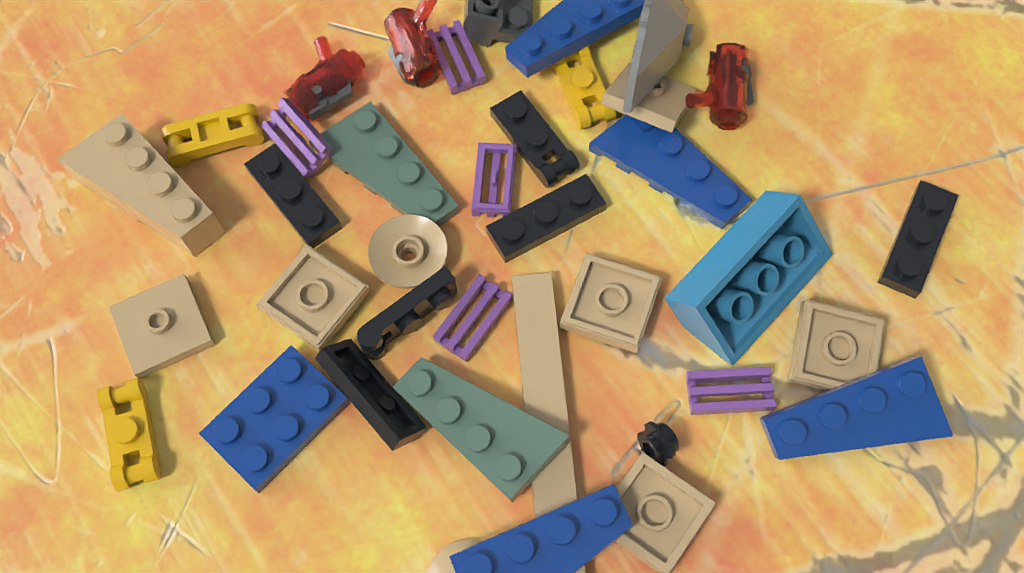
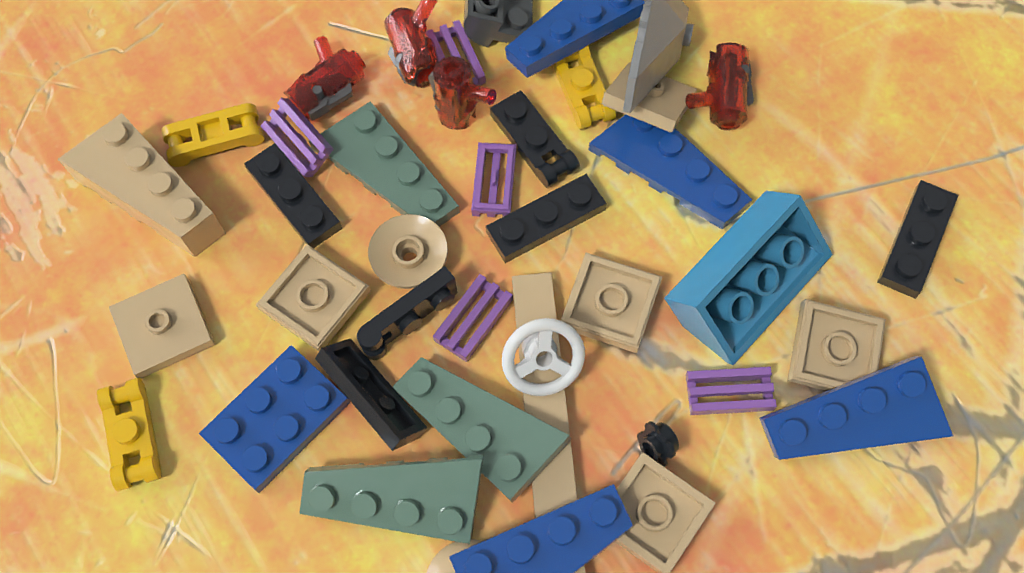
(409, 497): none -> sand green wing
(456, 92): none -> clear red piece
(536, 338): none -> white piece

